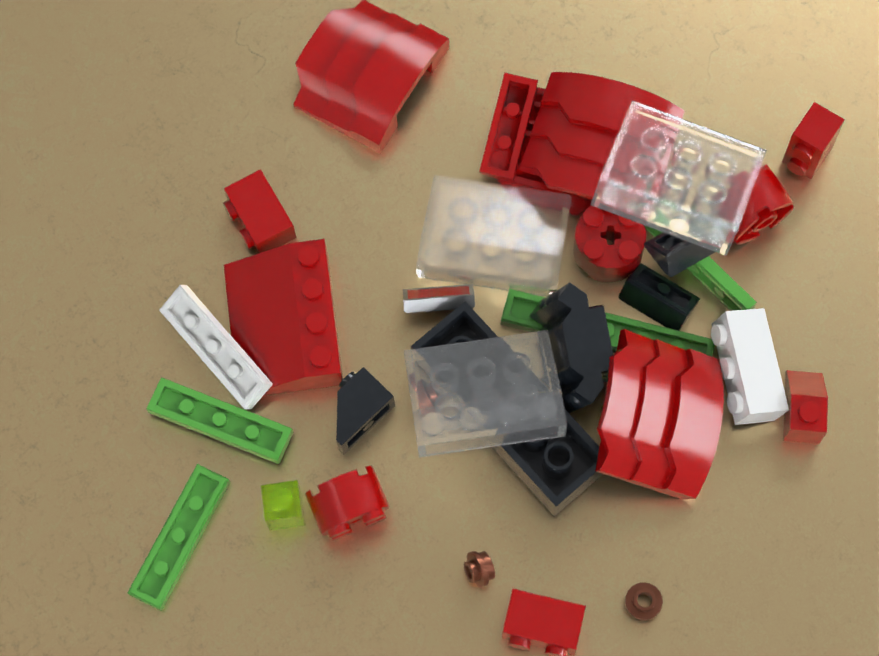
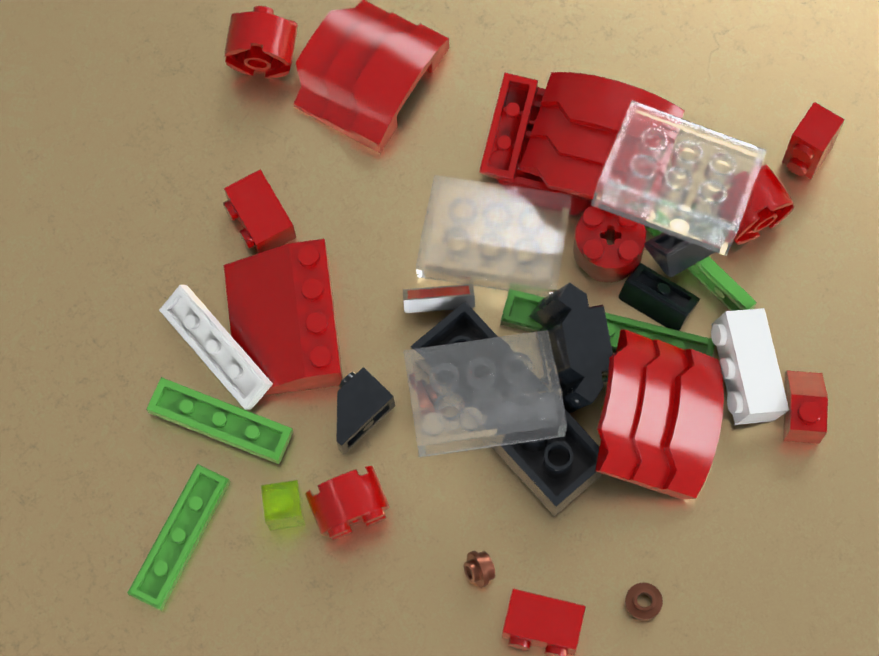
(260, 42): none -> red brick

